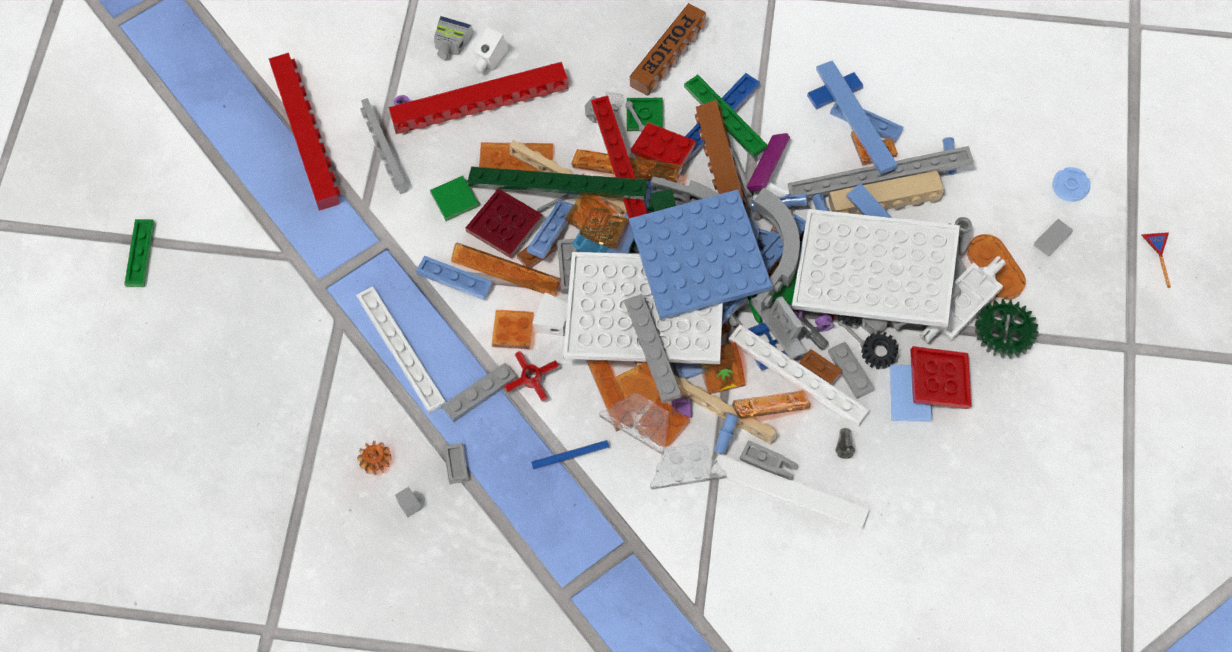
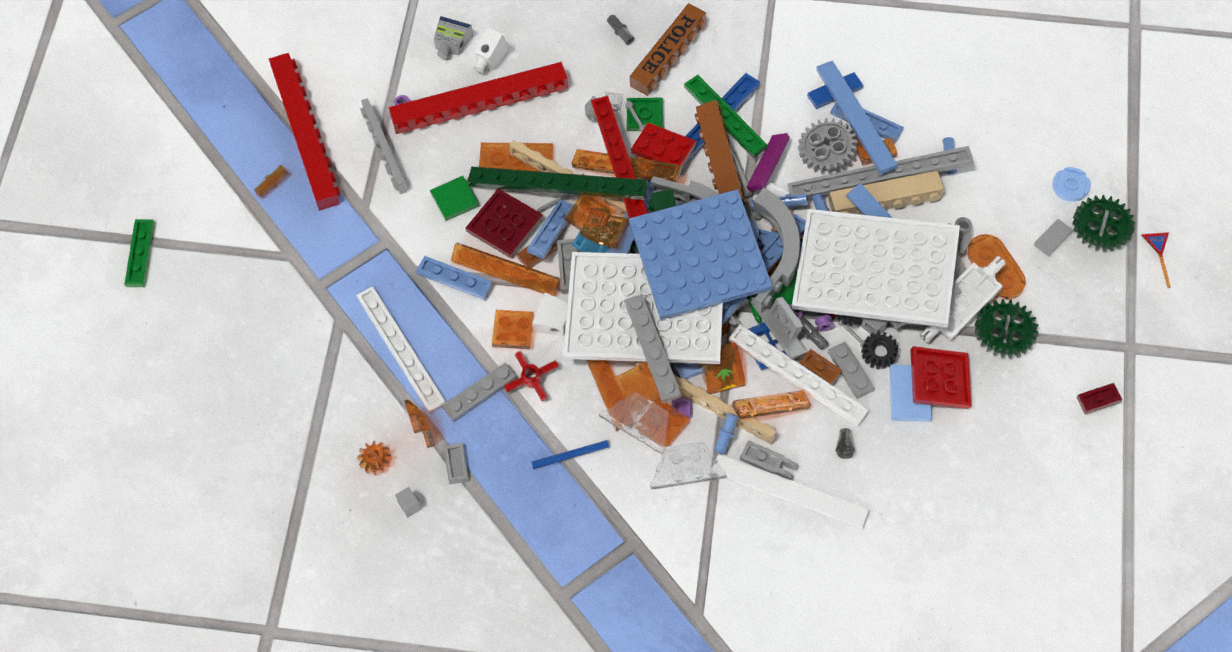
(270, 181): none -> clear orange pin
(419, 423): none -> clear orange slope
(620, 29): none -> dark grey axle
(832, 158): none -> light grey gear
(1099, 398): none -> dark red plate
(1121, 227): none -> dark green gear

